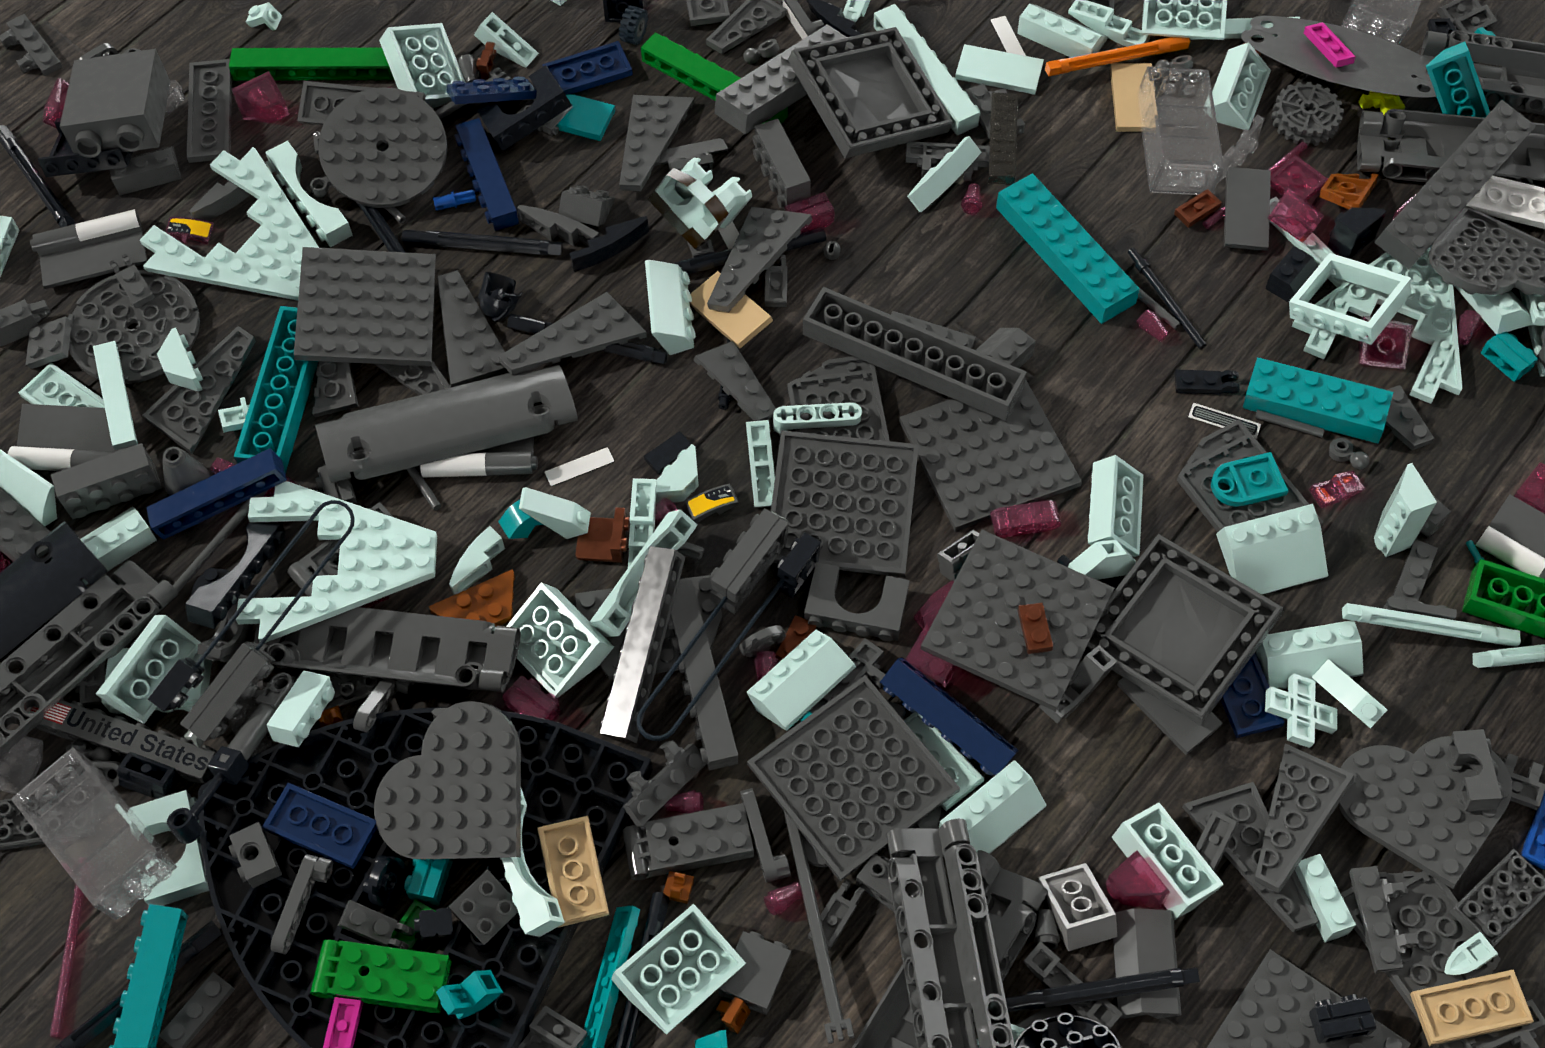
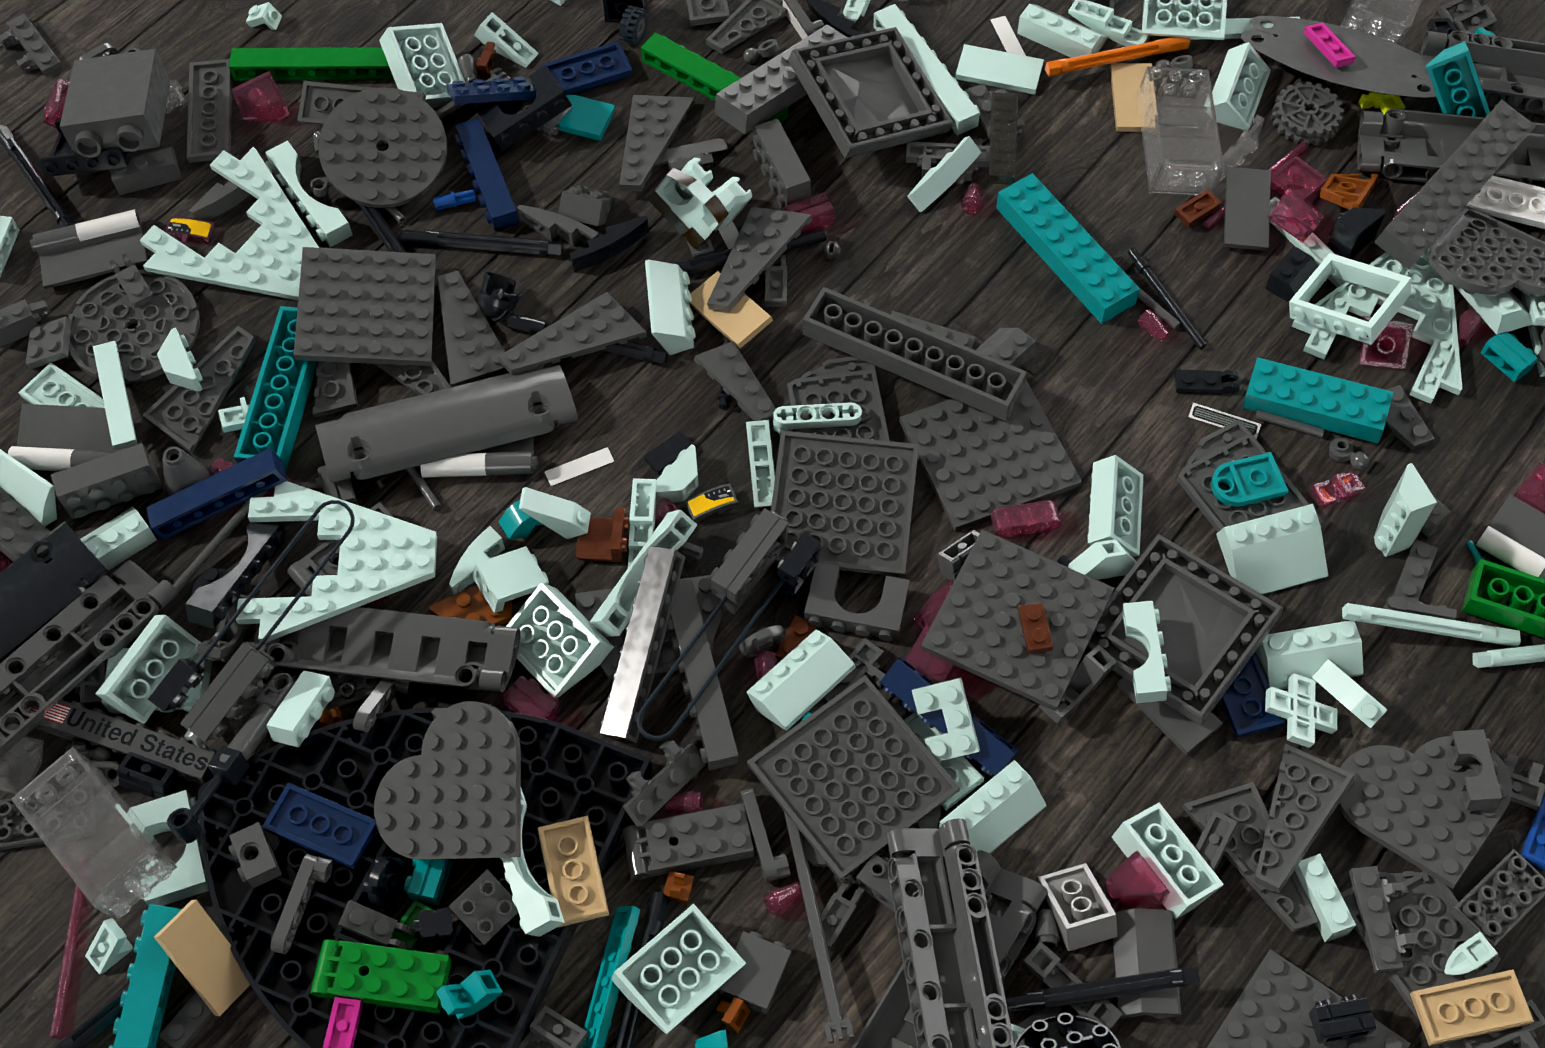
(108, 946): none -> light aqua slope
(203, 957): none -> tan tile
(508, 577): none -> light aqua panel
(961, 732): none -> light aqua plate
(1141, 624): none -> light aqua arch

